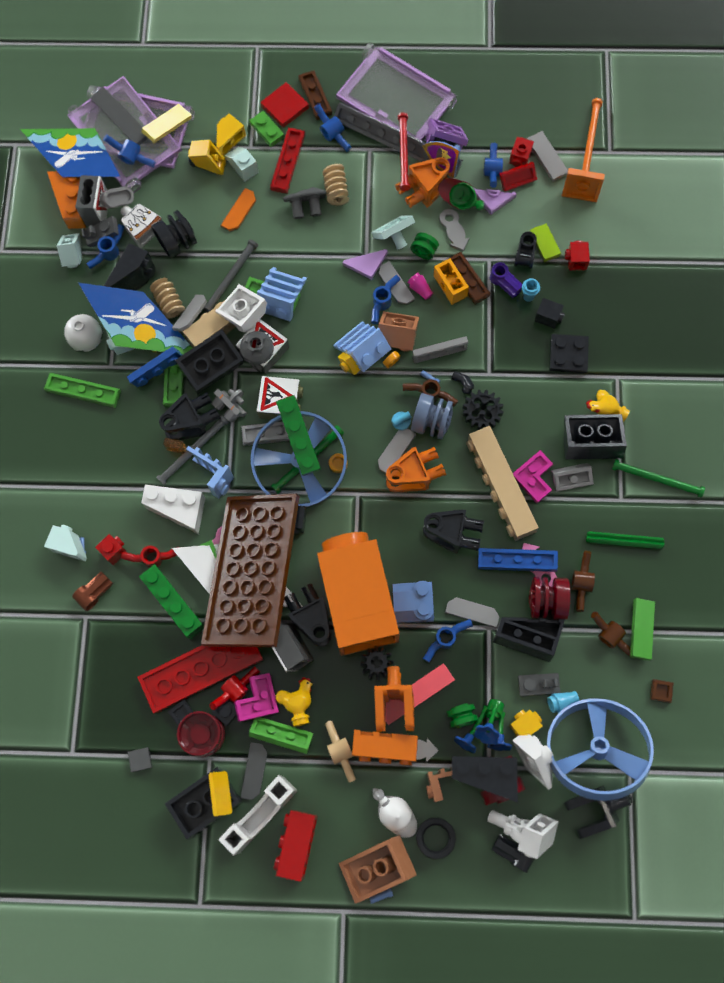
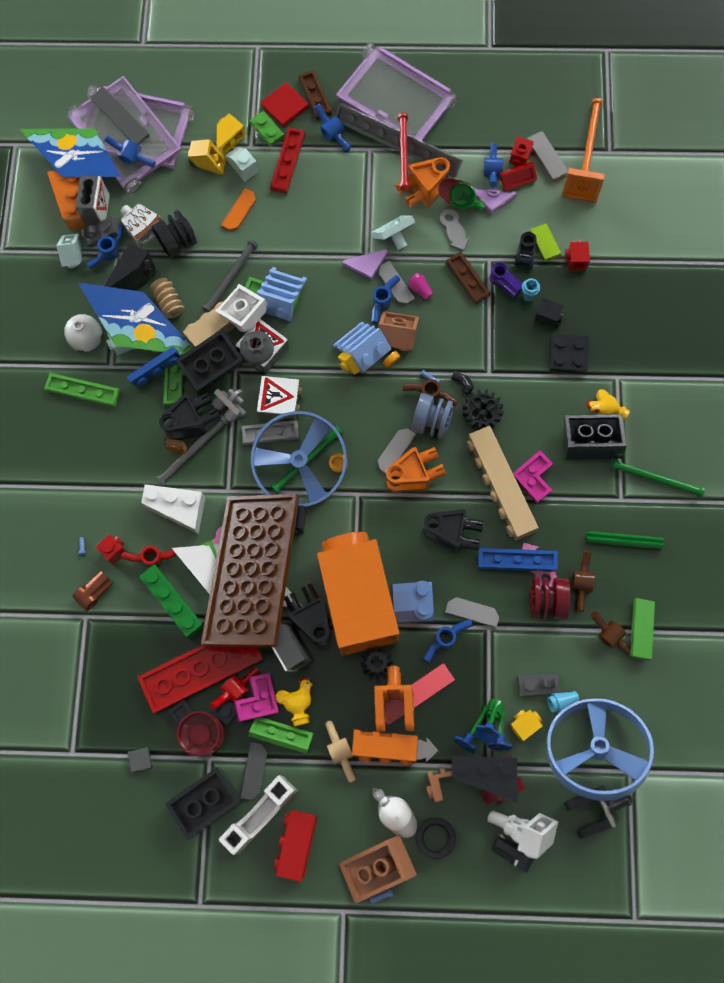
(65, 542): light aqua slope -> none
(117, 197): light grey tile -> none
(166, 123): light yellow tile -> none
(190, 313): light grey piece -> none
(220, 793): yellow slope -> none
(222, 475): light blue plate -> none
(298, 435): green arch -> none
(311, 195): dark grey connector -> none
(335, 184): tan piece -> none
(401, 420): medium azure plate -> none
(424, 246): green wheel -> none
(440, 349): light grey tile -> none
(441, 149): shield -> none
(445, 133): medium lavender piece -> none
(451, 281): light orange brick -> none
(462, 715): green wheel -> none
(530, 636): black wedge -> none
(535, 758): white slope -> none
(572, 477): light grey slope -> none
(661, 691): reddish brown tile -> none

